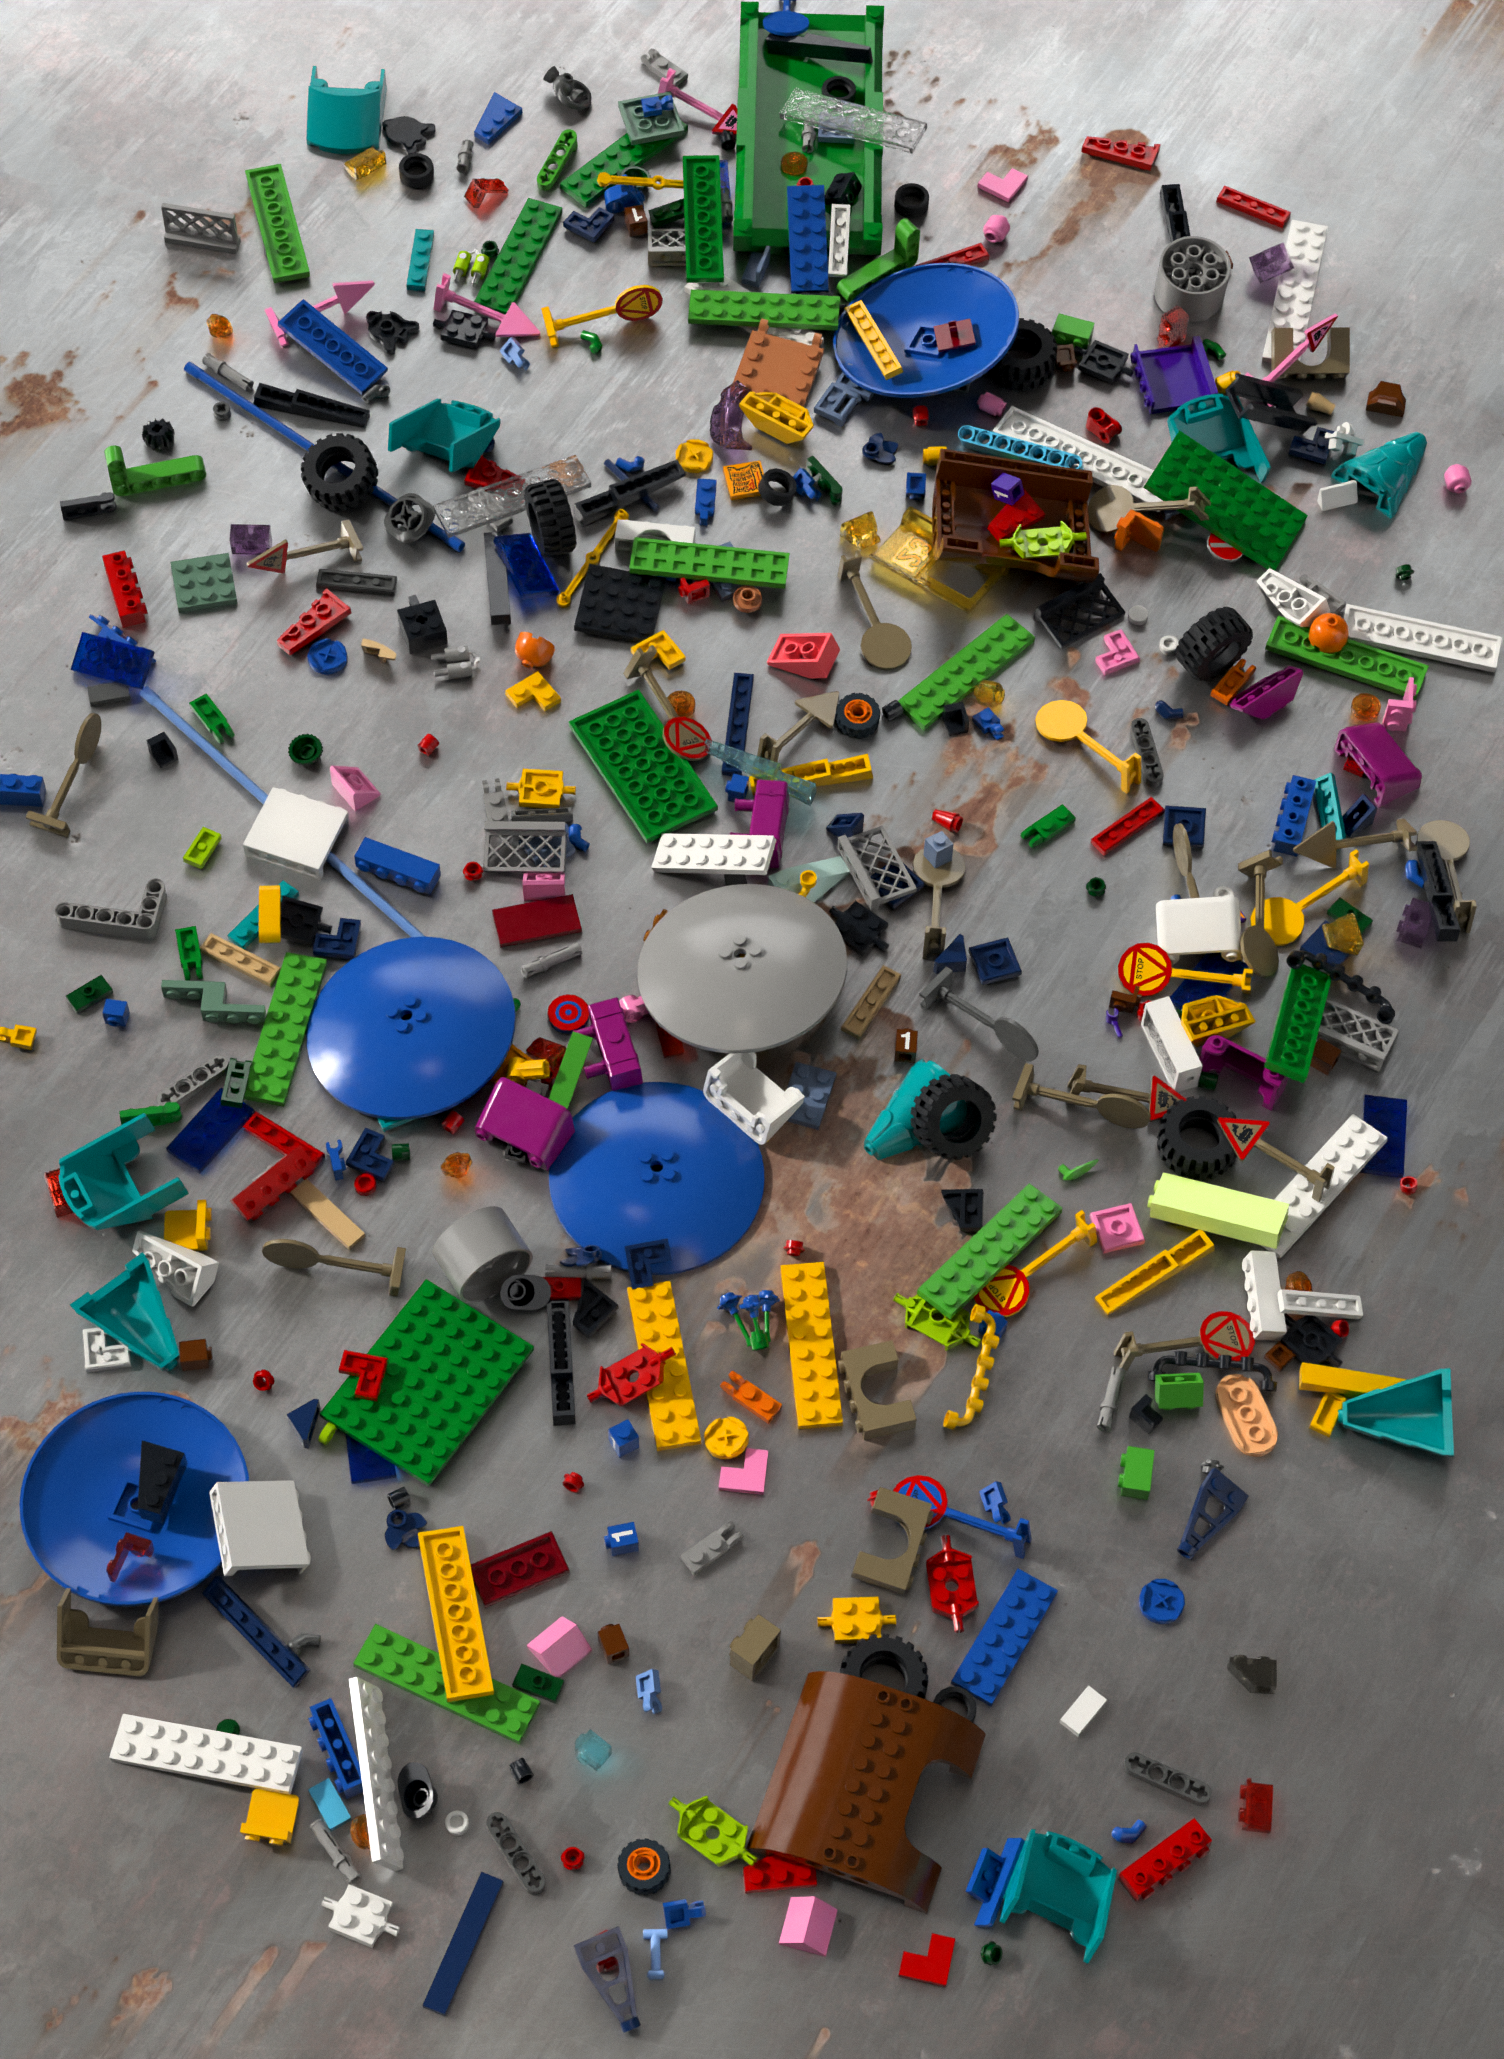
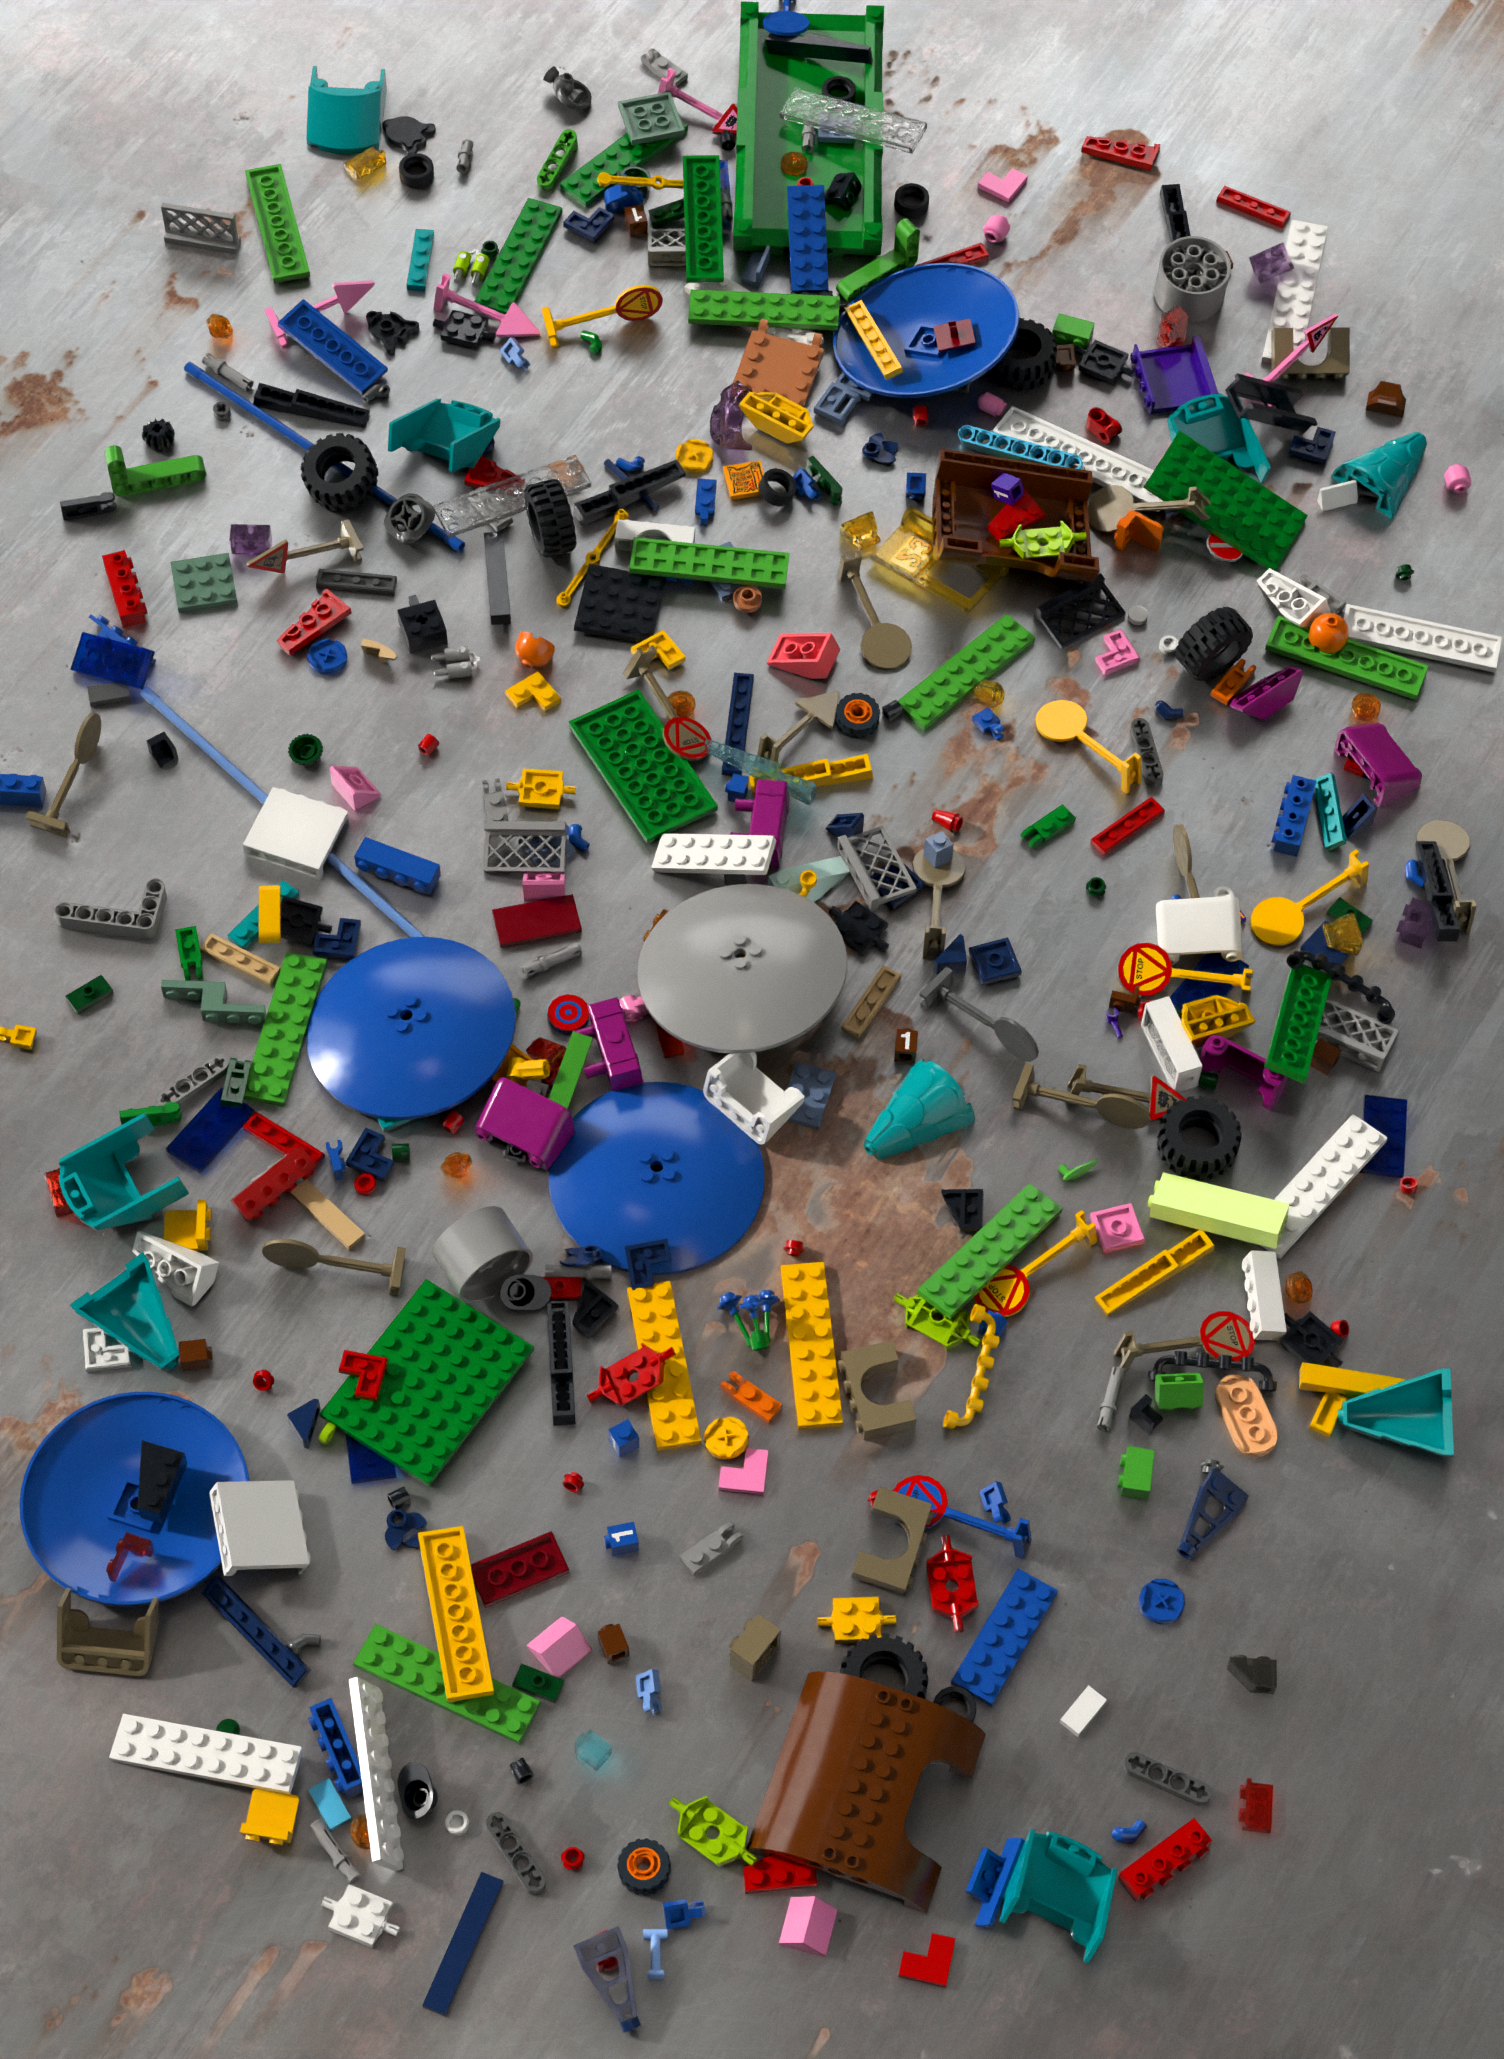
(115, 1012): blue plate -> none
(202, 848): lime plate -> none
(211, 717): green hinge -> none
(473, 867): red plate -> none
(479, 188): clear red bracket -> none
(496, 118): blue wing -> none
(526, 566): clear blue plate -> none
(543, 815): dark grey tile -> none
(654, 106): blue plate -> none
(695, 591): red bracket -> none
(839, 240): white plate -> none
(931, 455): yellow brick -> none
(955, 719): black panel -> none
(970, 1134): black tyre -> none
(991, 1953): dark green plate -> none
(1191, 818): dark blue plate -> none
(1215, 347): green arm -> none
(1225, 380): yellow brick -> none
(1246, 1135): dark tan piece -> none
(1255, 943): dark tan piece -> none
(1279, 1356): reddish brown tile -> none
(1320, 403): tan cone -> none
(1320, 1304): white plate -> none
(1323, 843): dark tan piece -> none
(1346, 437): white hips -> none
(1400, 712): bright pink bracket -> none

